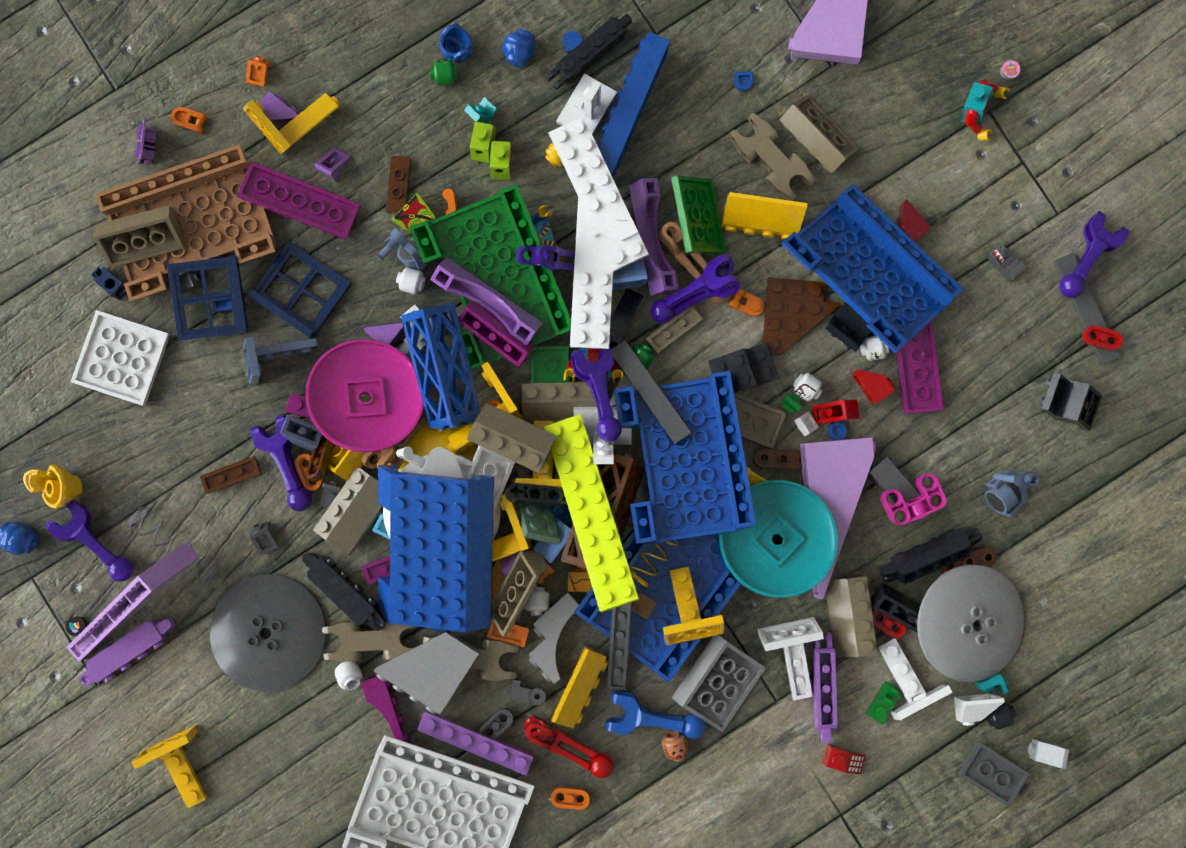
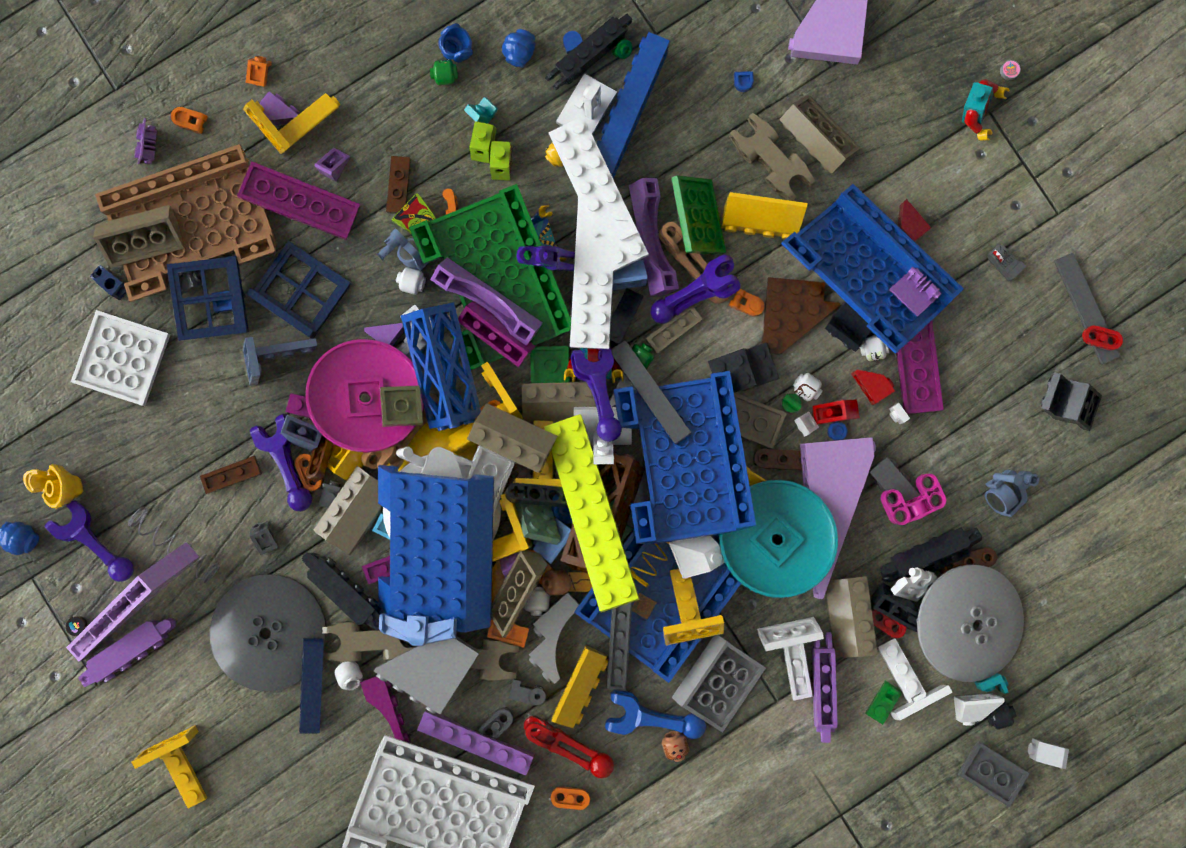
(311, 686): none -> dark blue beam
(401, 406): none -> olive plate
(417, 630): none -> medium blue plate
(556, 582): none -> nougat head
(623, 49): none -> green plate
(696, 555): none -> white slope
(843, 759): red slope -> none
(898, 414): none -> white plate
(914, 586): none -> white plate
(915, 291): none -> medium lavender hinge
(1098, 241): dark purple piece -> none

